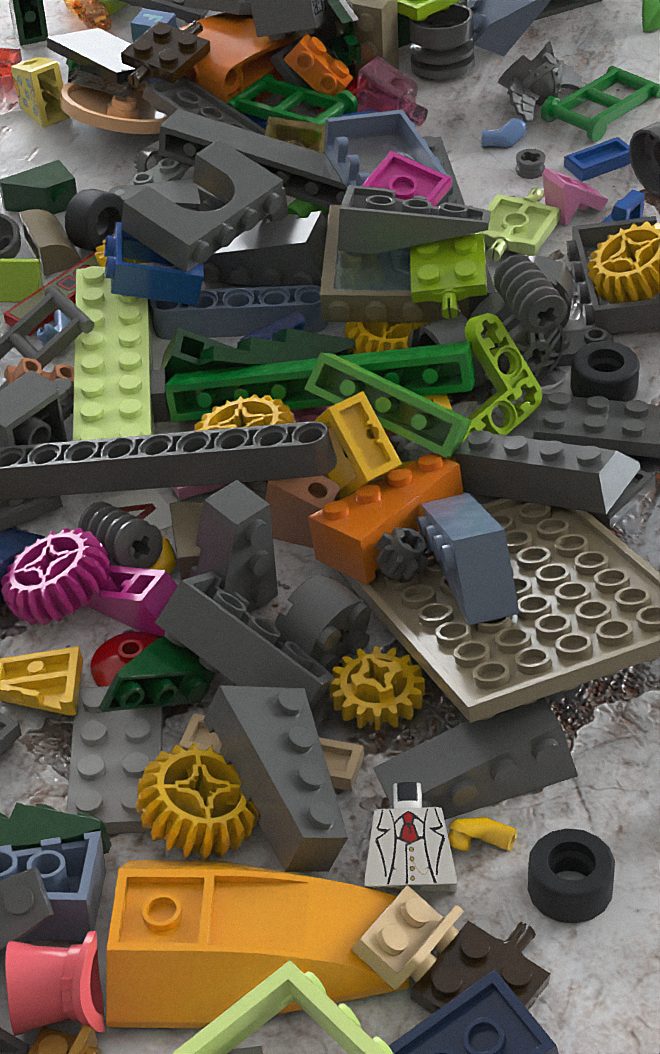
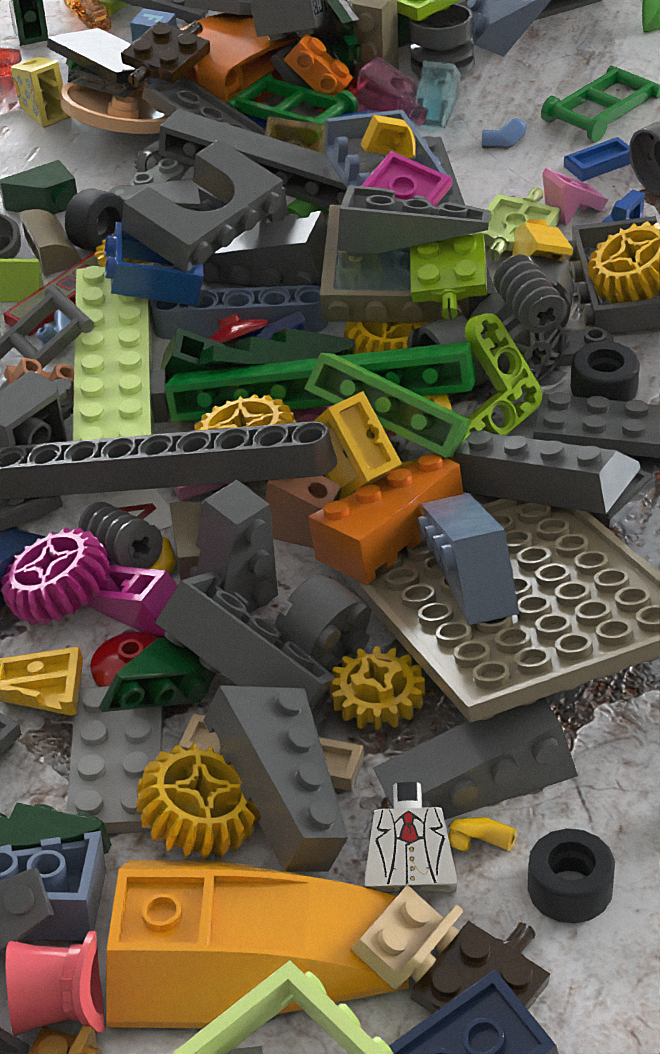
(234, 327): none -> red dish
(389, 135): none -> yellow plate
(402, 553): dark grey gear -> none
(438, 92): none -> clear light blue slope
(530, 163): dark grey bush -> none
(537, 79): dark grey helmet -> none
(539, 239): none -> yellow slope

